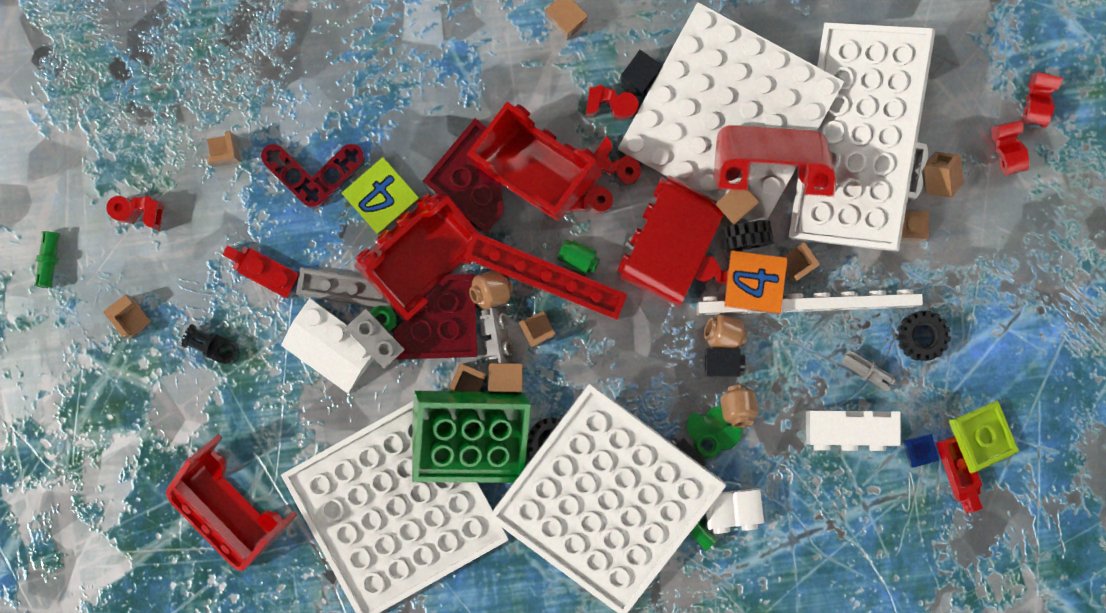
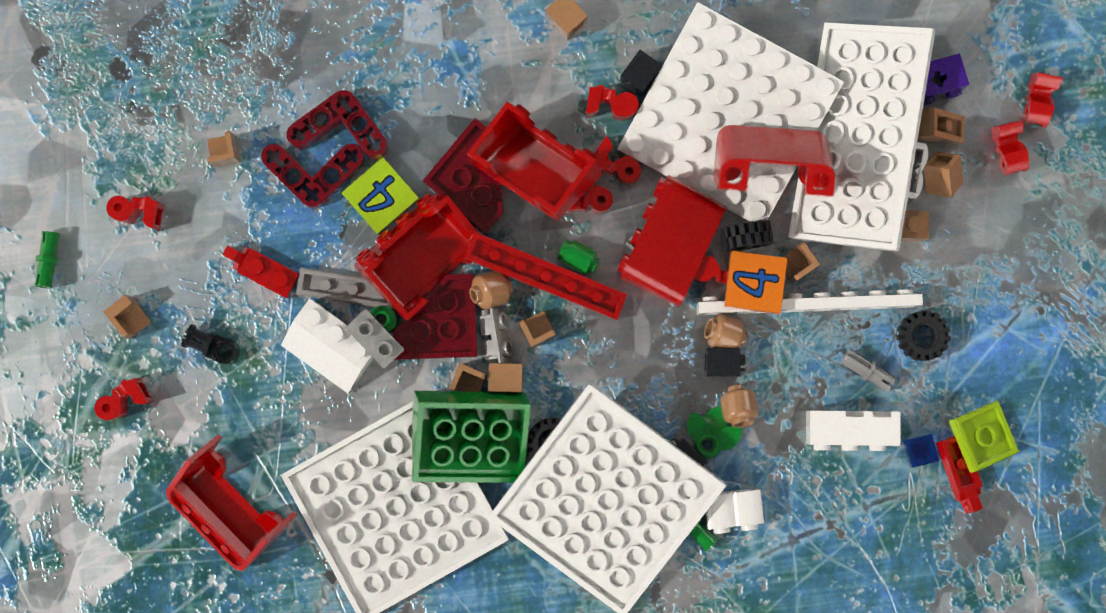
(116, 406): none -> red leg
(337, 116): none -> dark red beam
(736, 204): medium nougat panel -> none
(941, 127): none -> medium nougat slope
(951, 75): none -> dark purple brick

